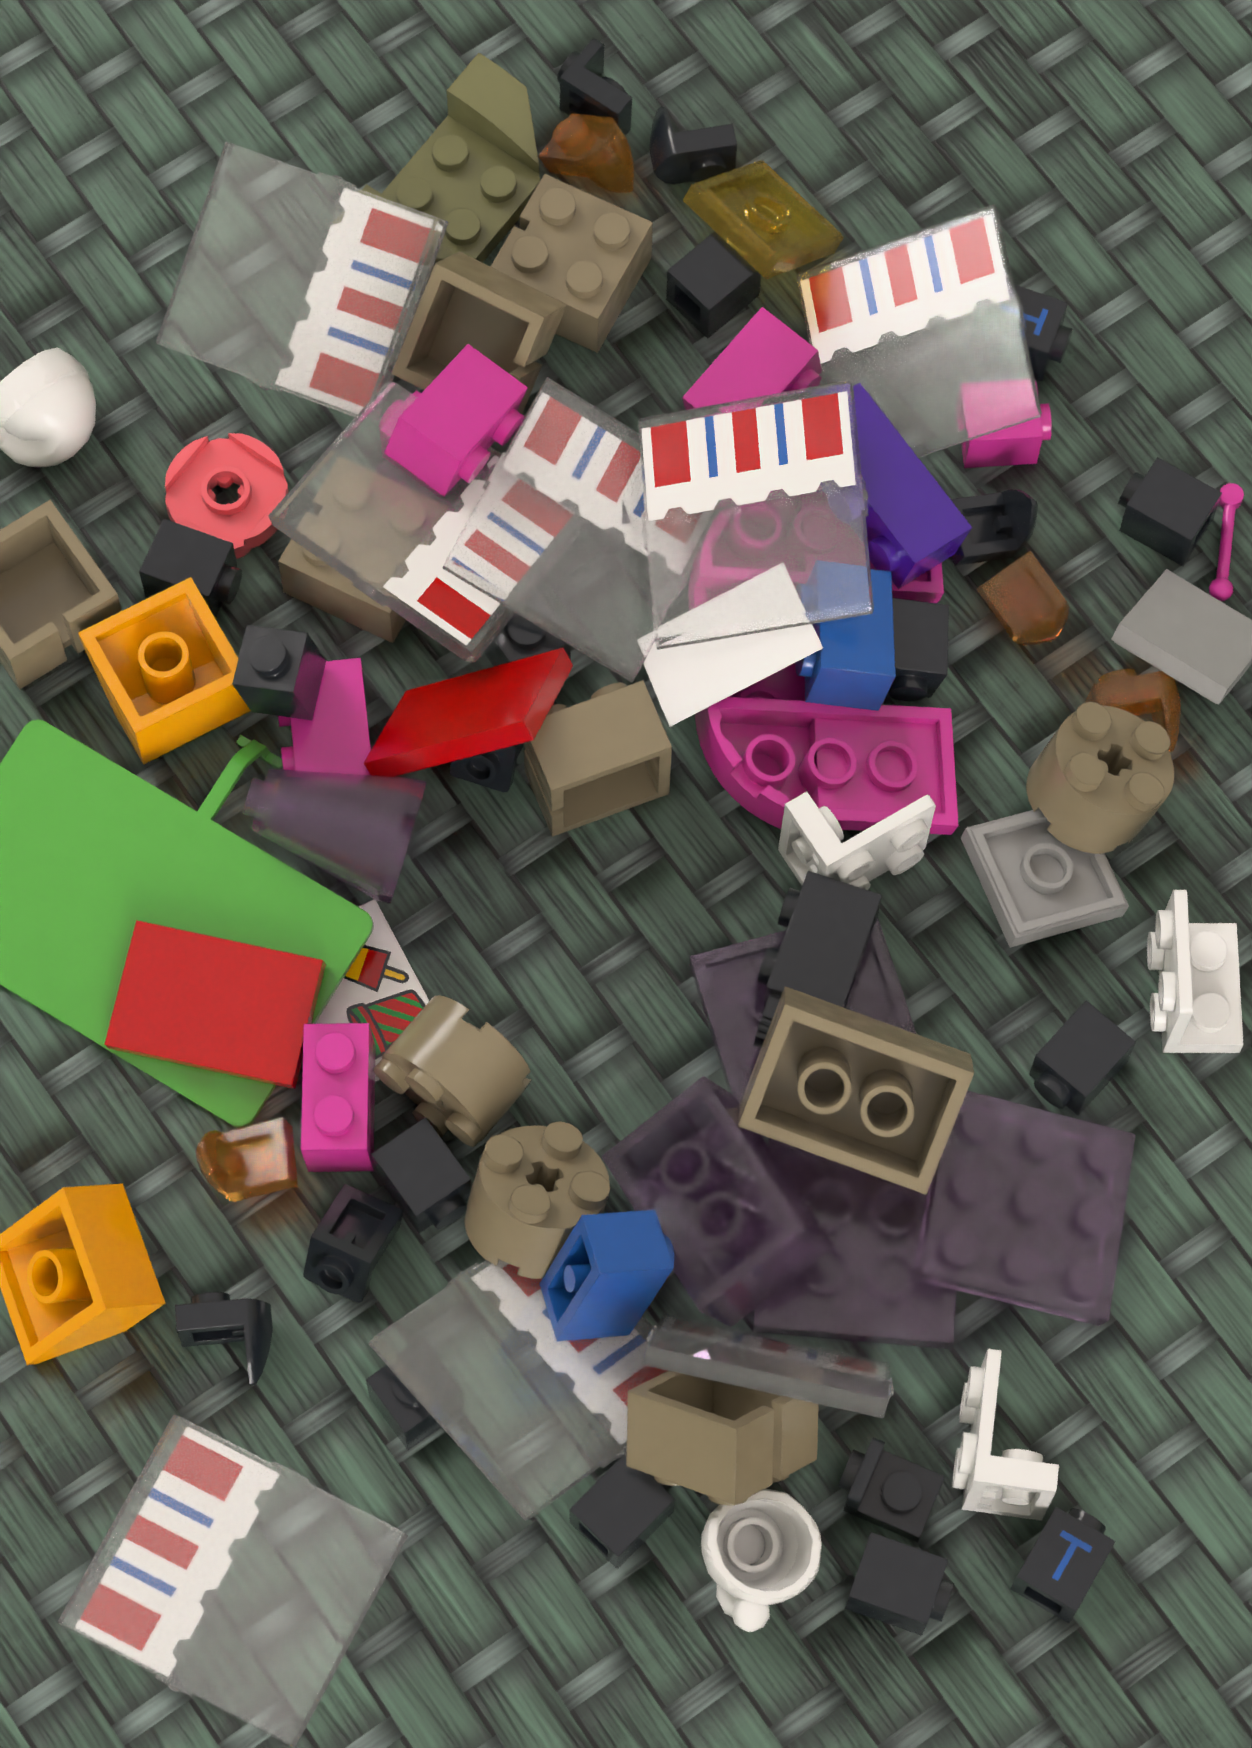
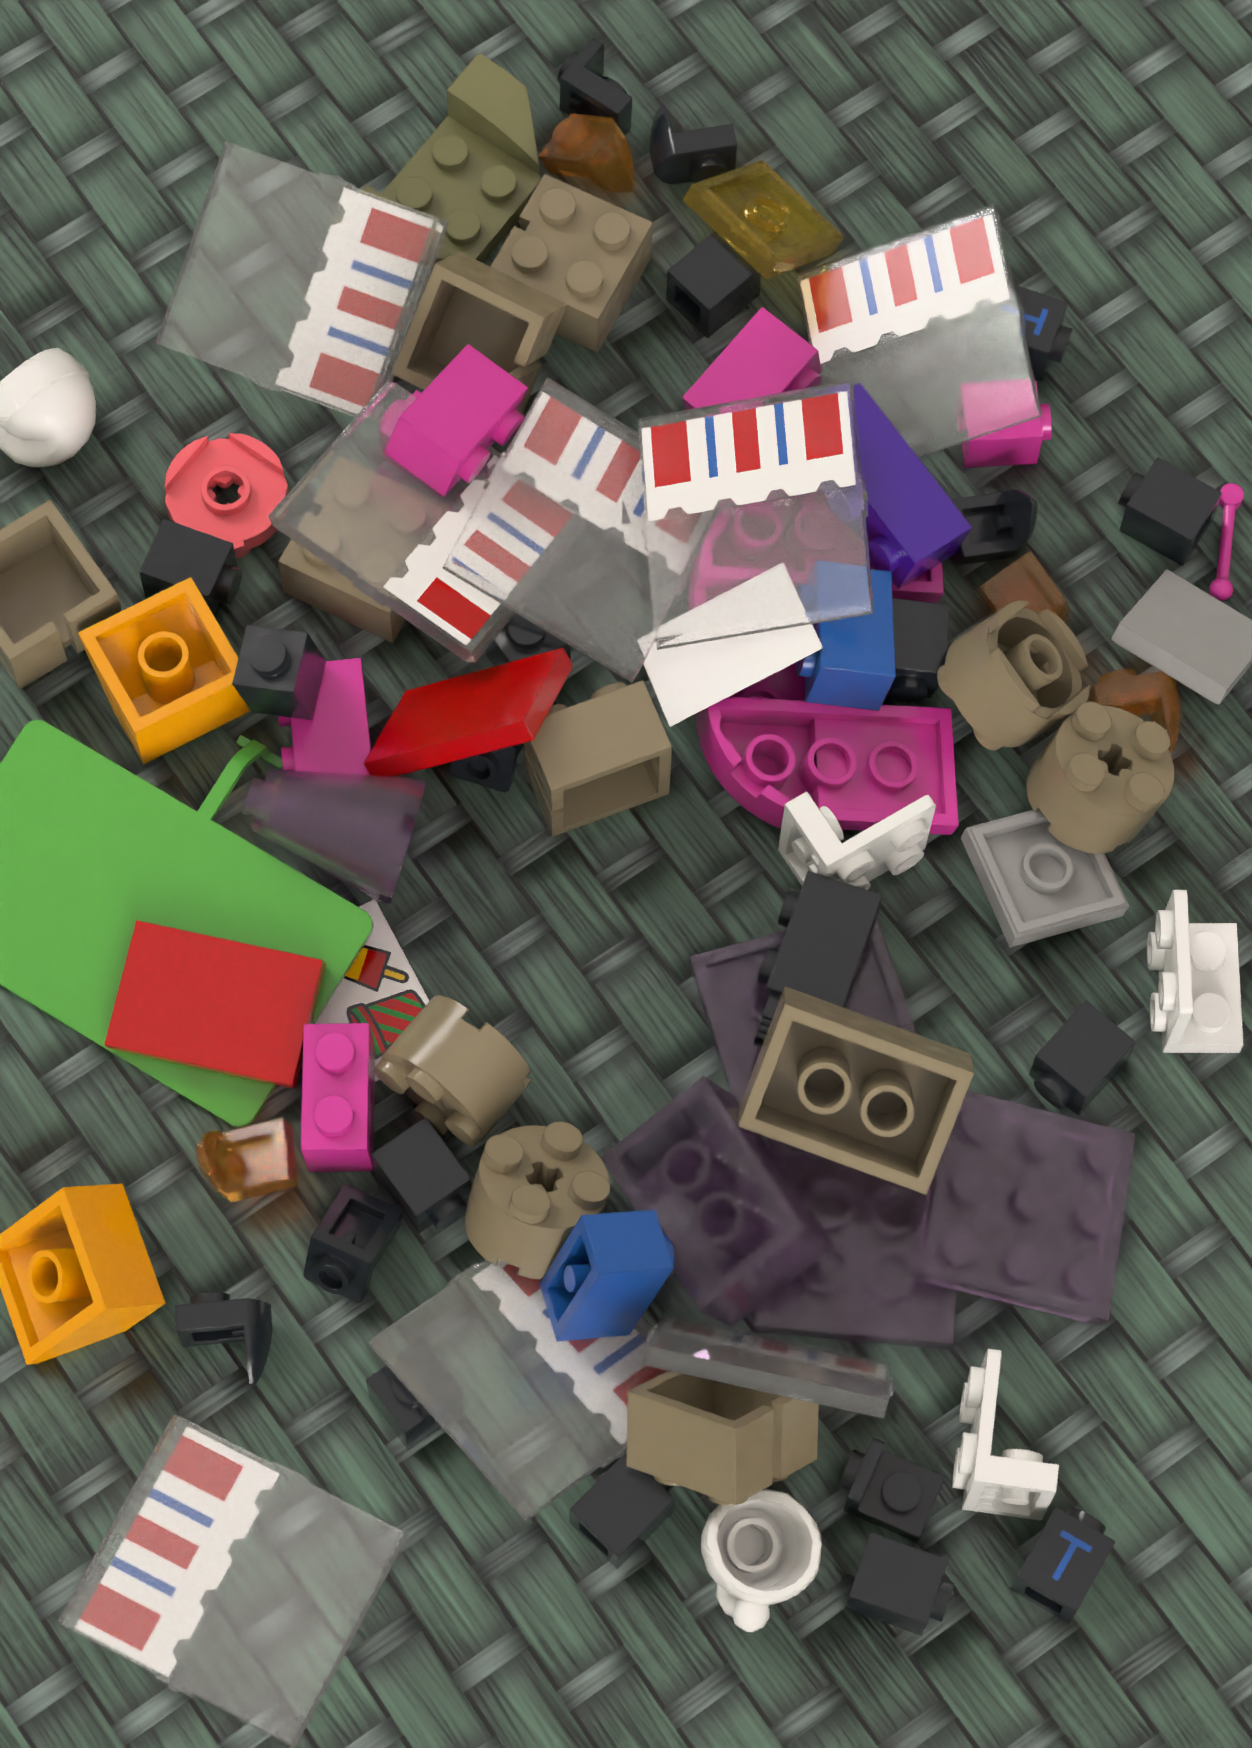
(1015, 675): none -> dark tan brick

